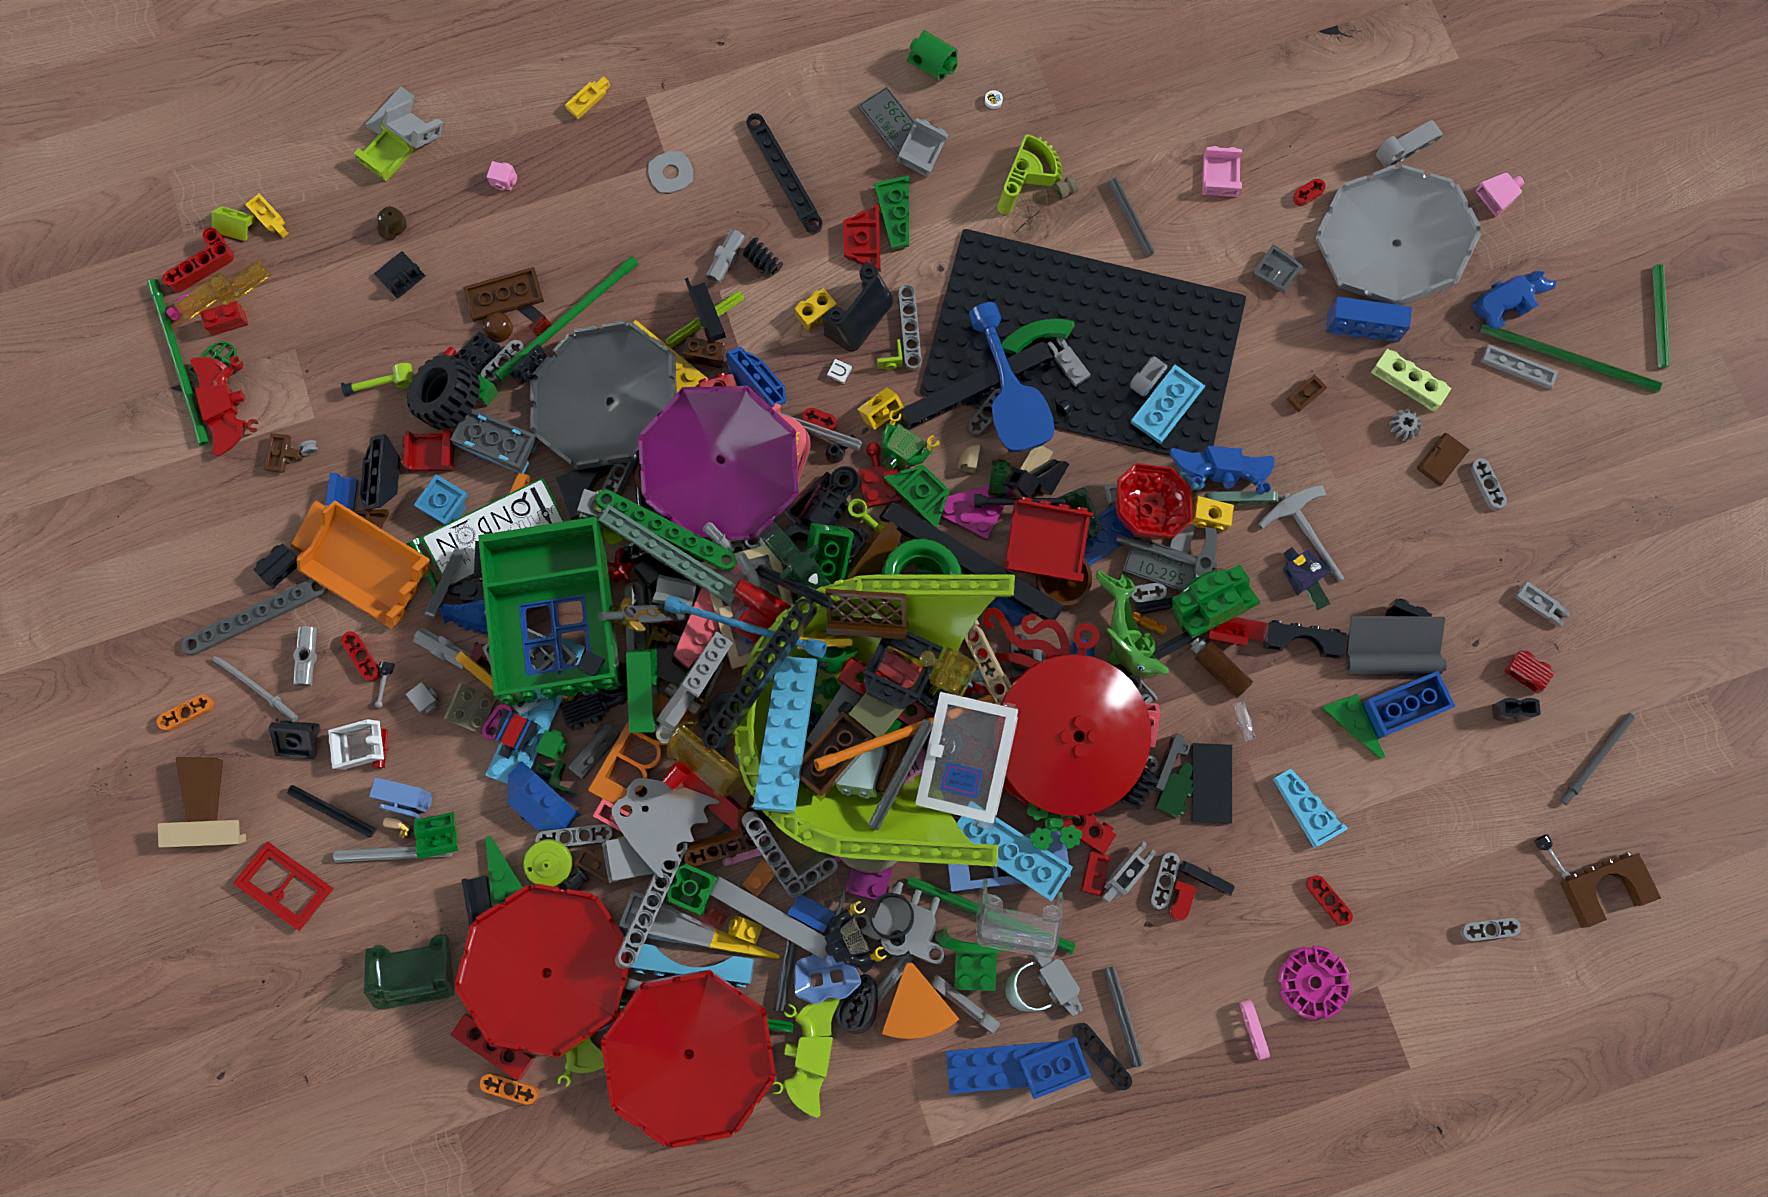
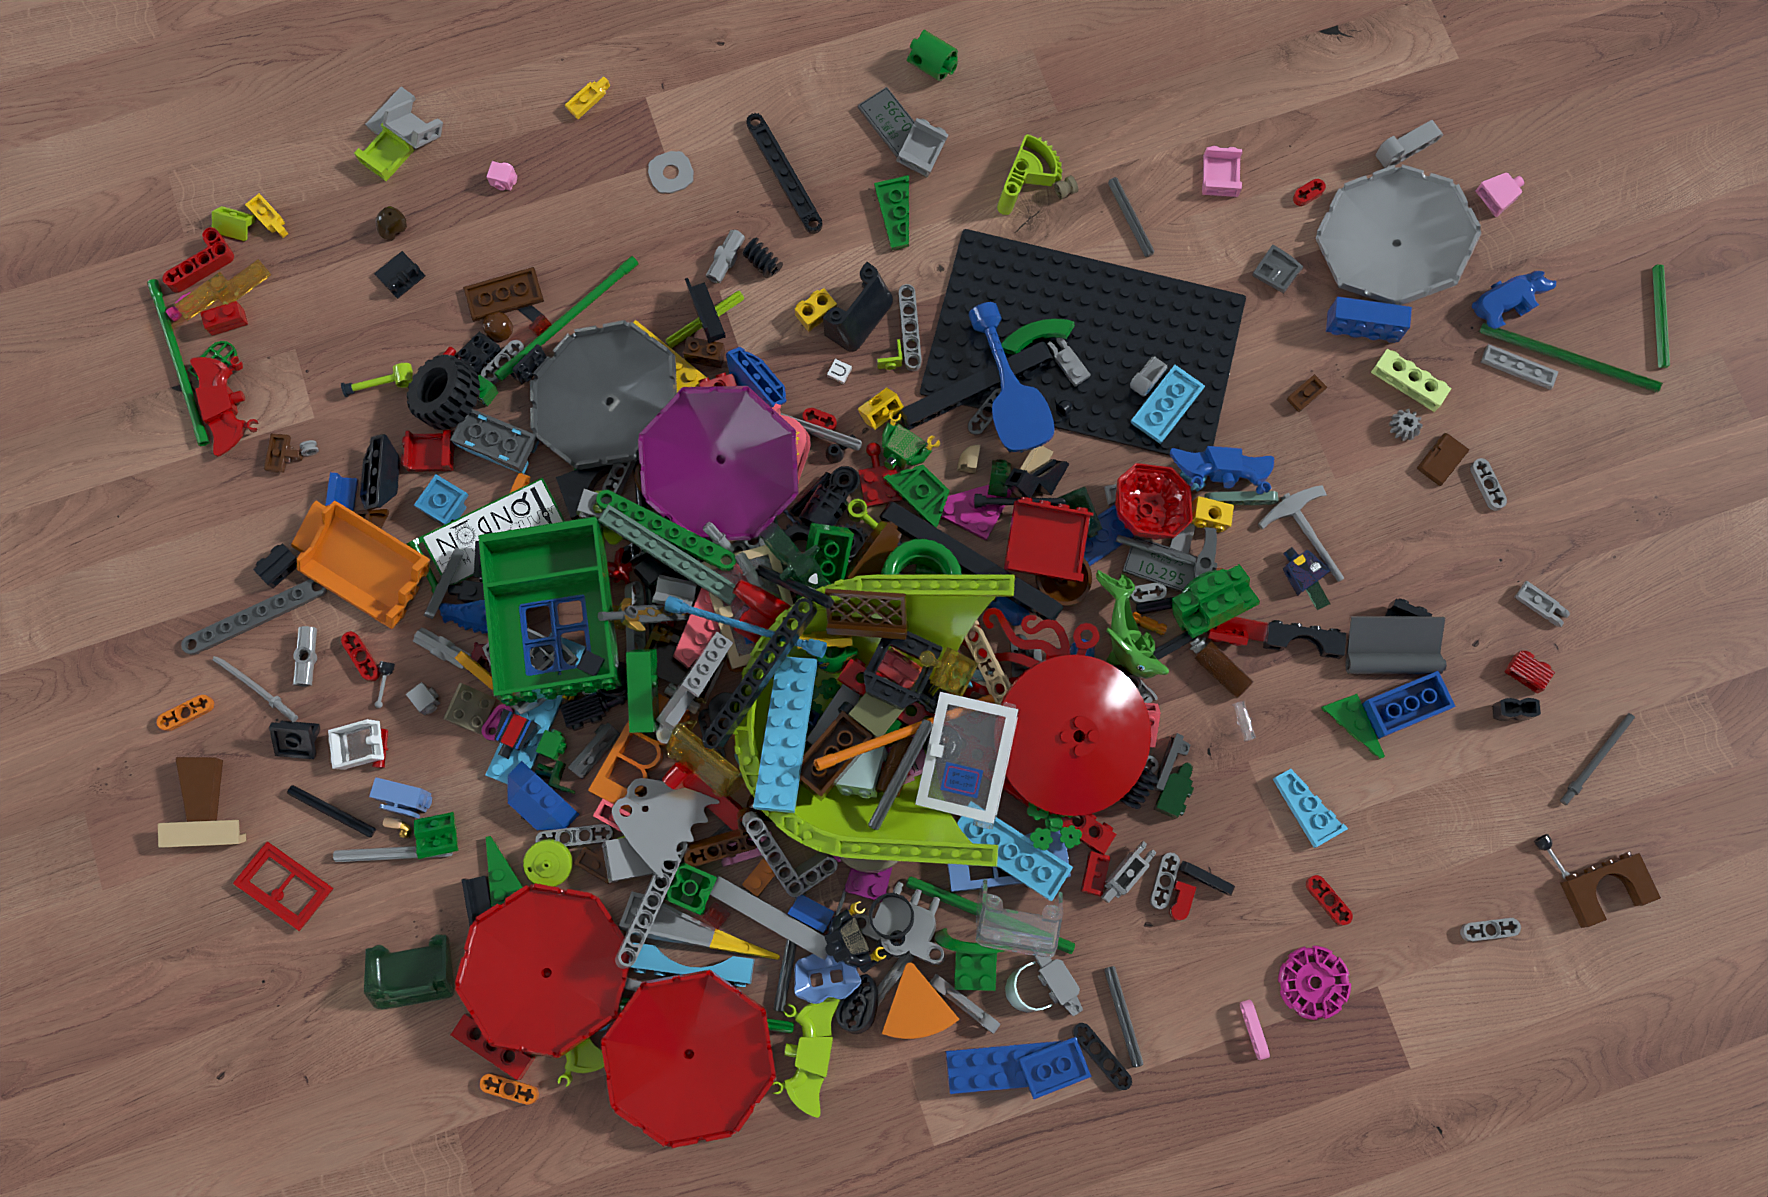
(576, 879): black bush -> none
(745, 929): yellow bracket -> none
(862, 237): red wing -> none
(993, 99): white tile -> none
(1212, 783): black tile -> none

